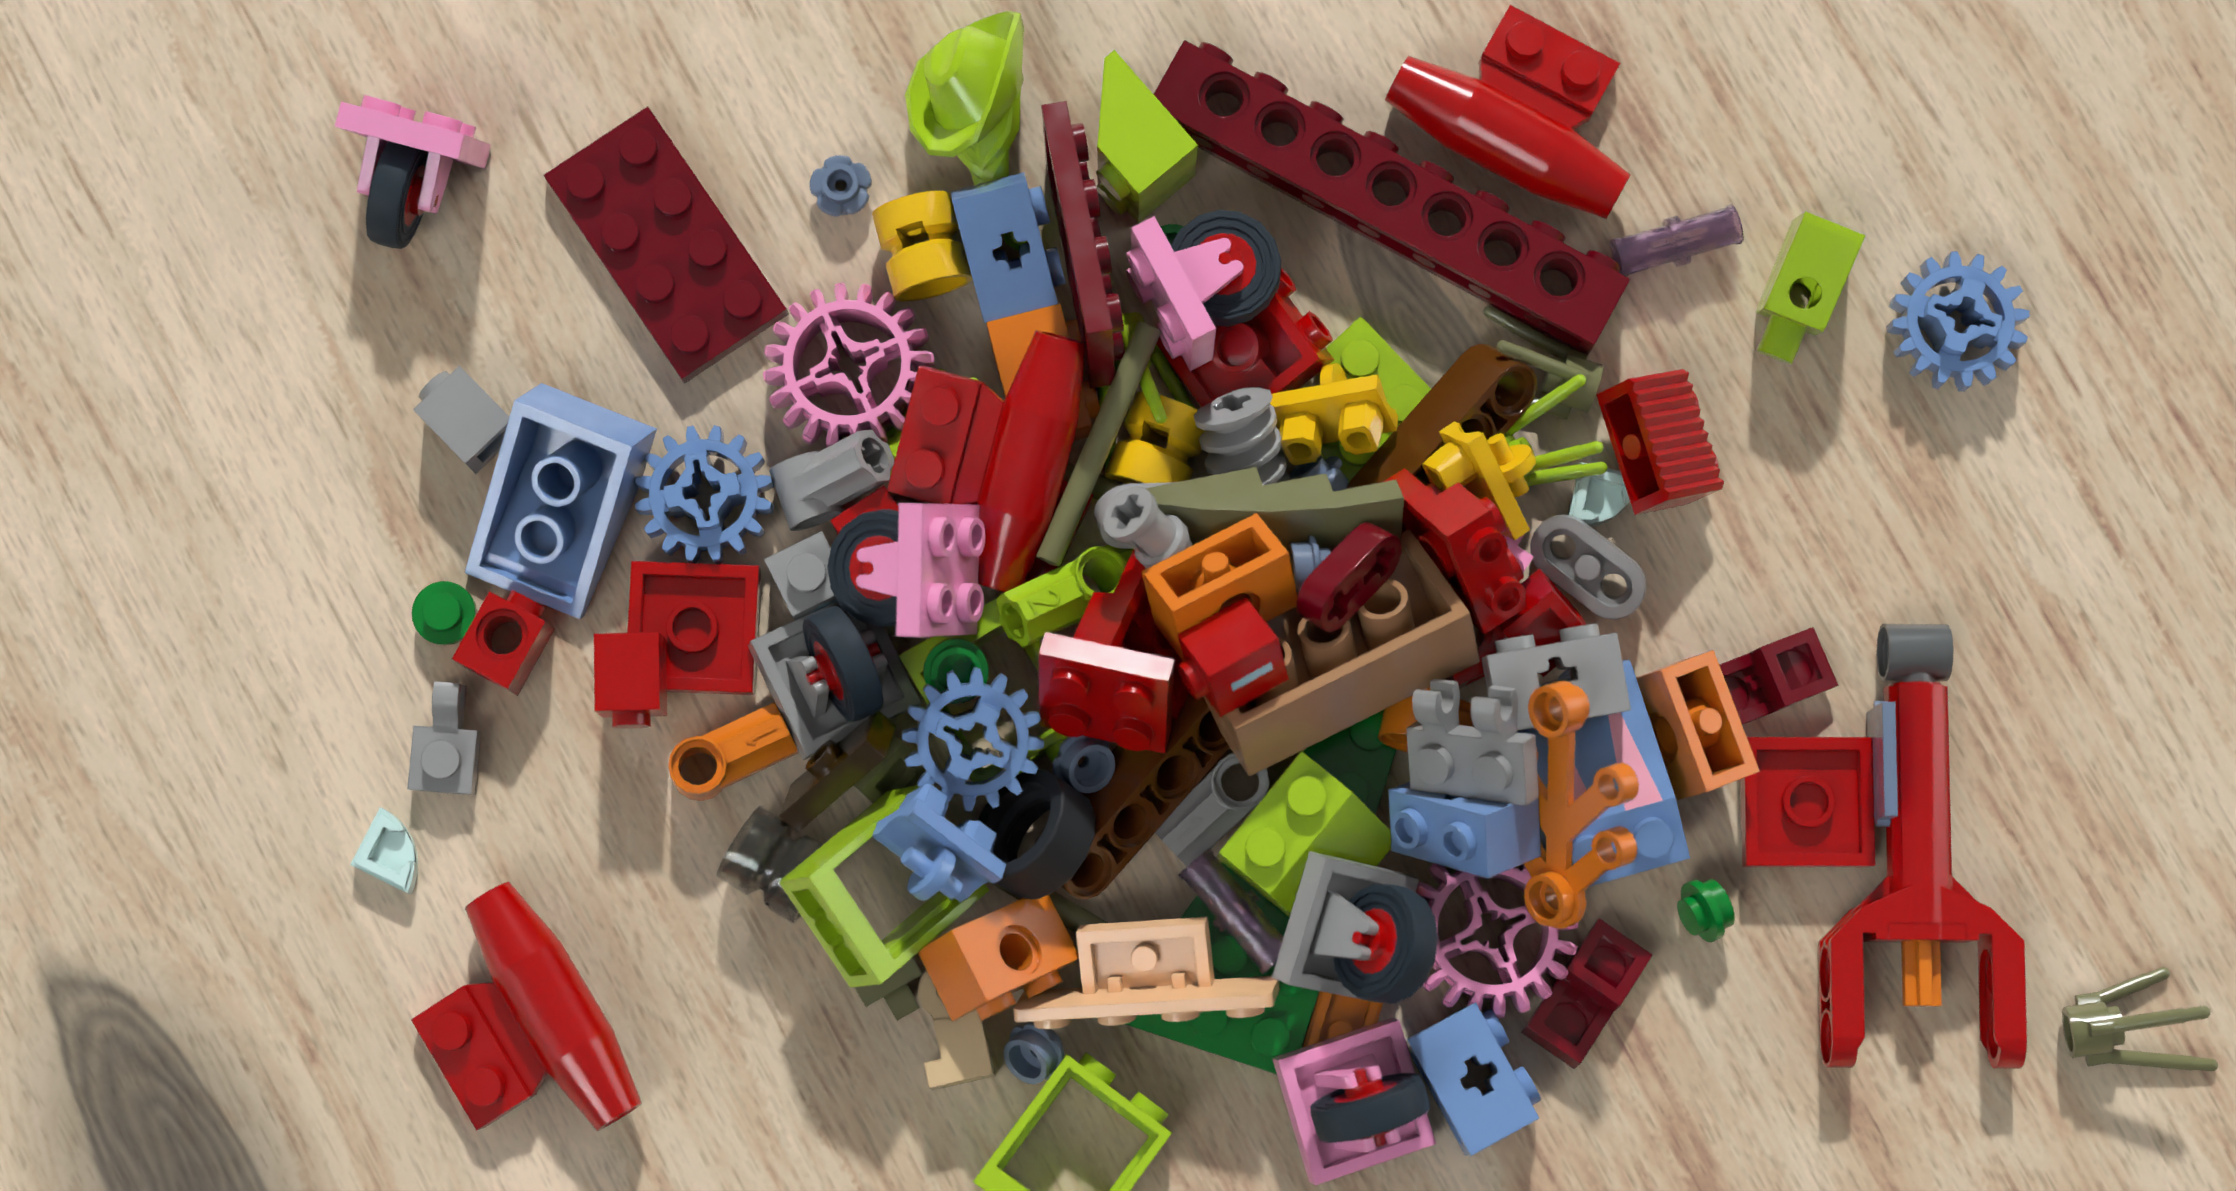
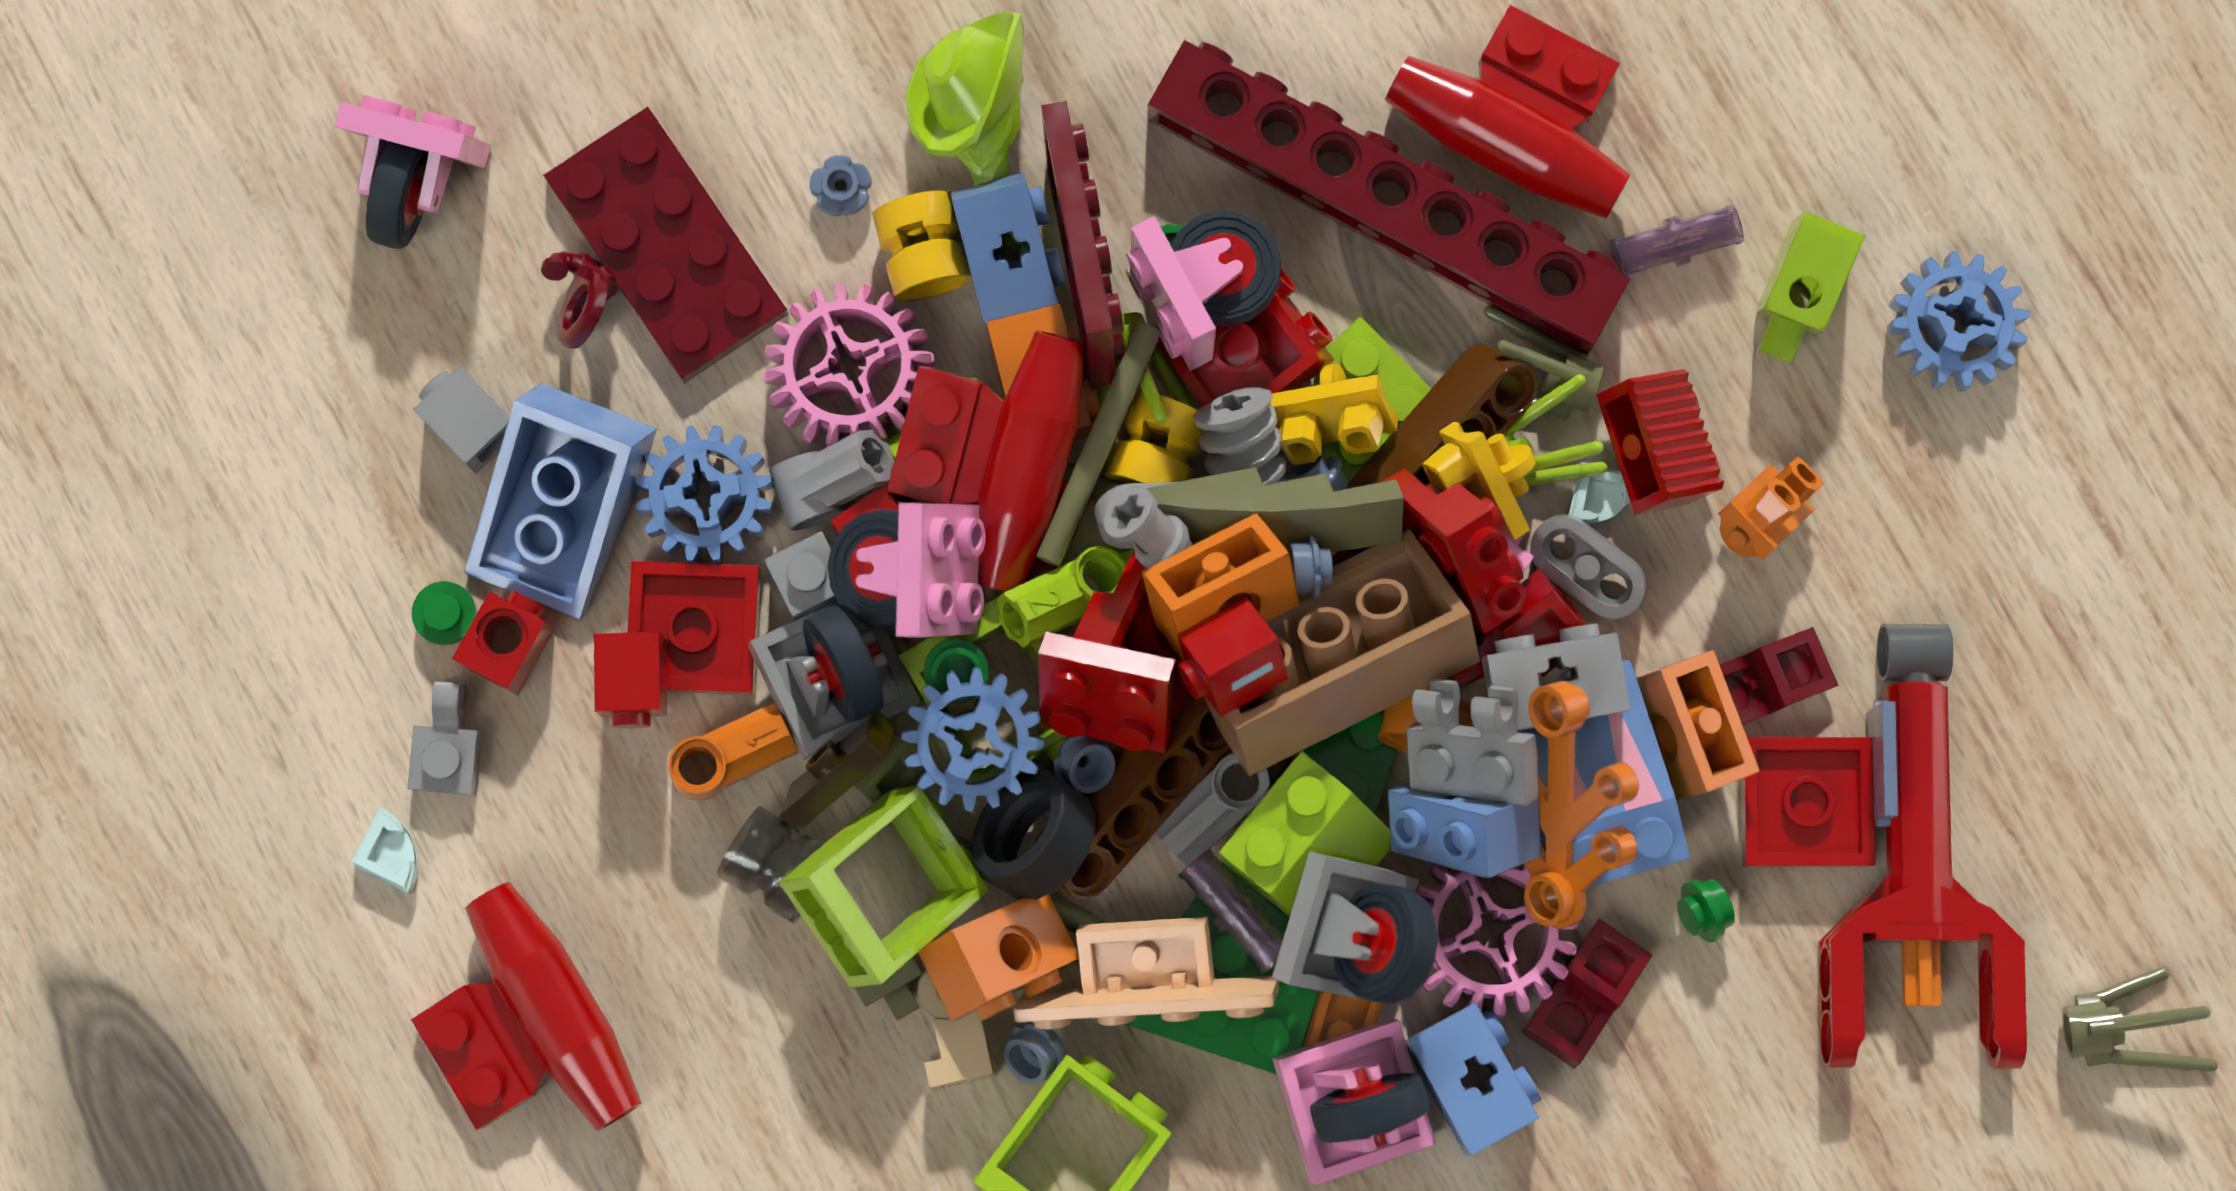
(589, 288): none -> dark red piece
(939, 853): medium blue hips -> none
(1139, 146): lime slope -> none
(1348, 577): dark red beam -> none
(1769, 509): none -> orange hips

